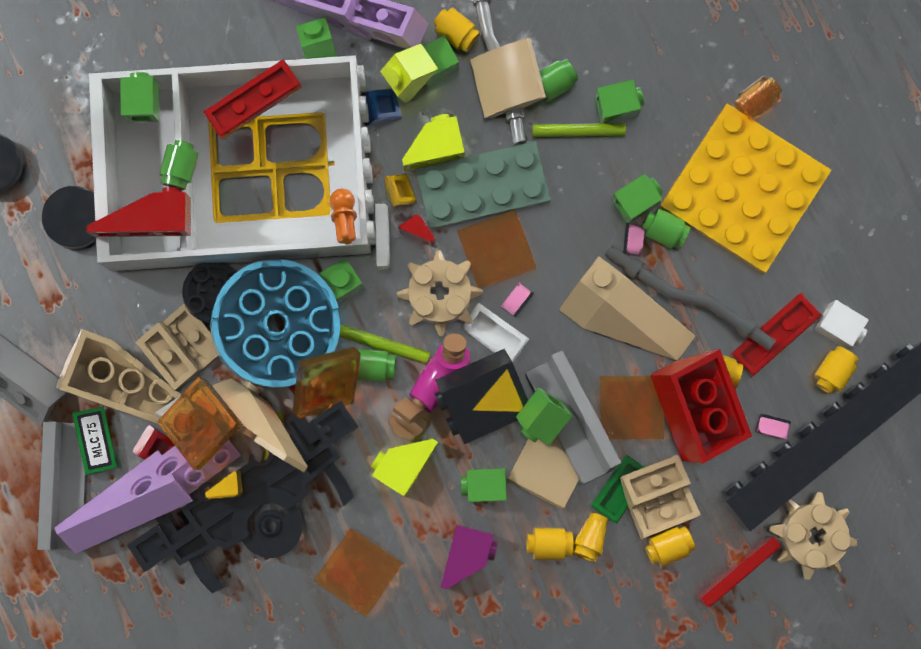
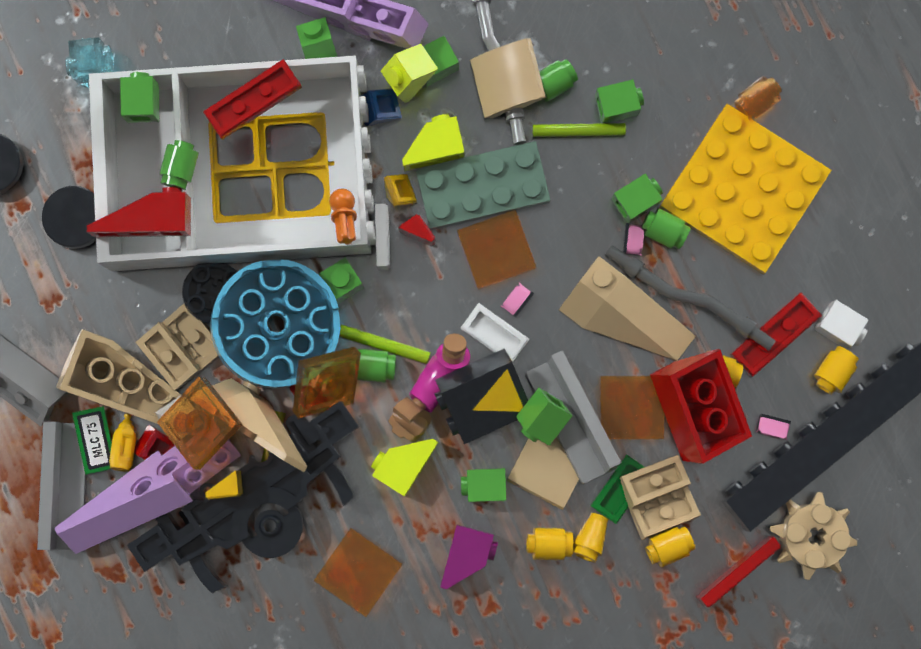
(88, 57): none -> clear light blue brick
(123, 446): none -> yellow piece
(427, 278): tan brick -> none
(457, 29): yellow brick -> none

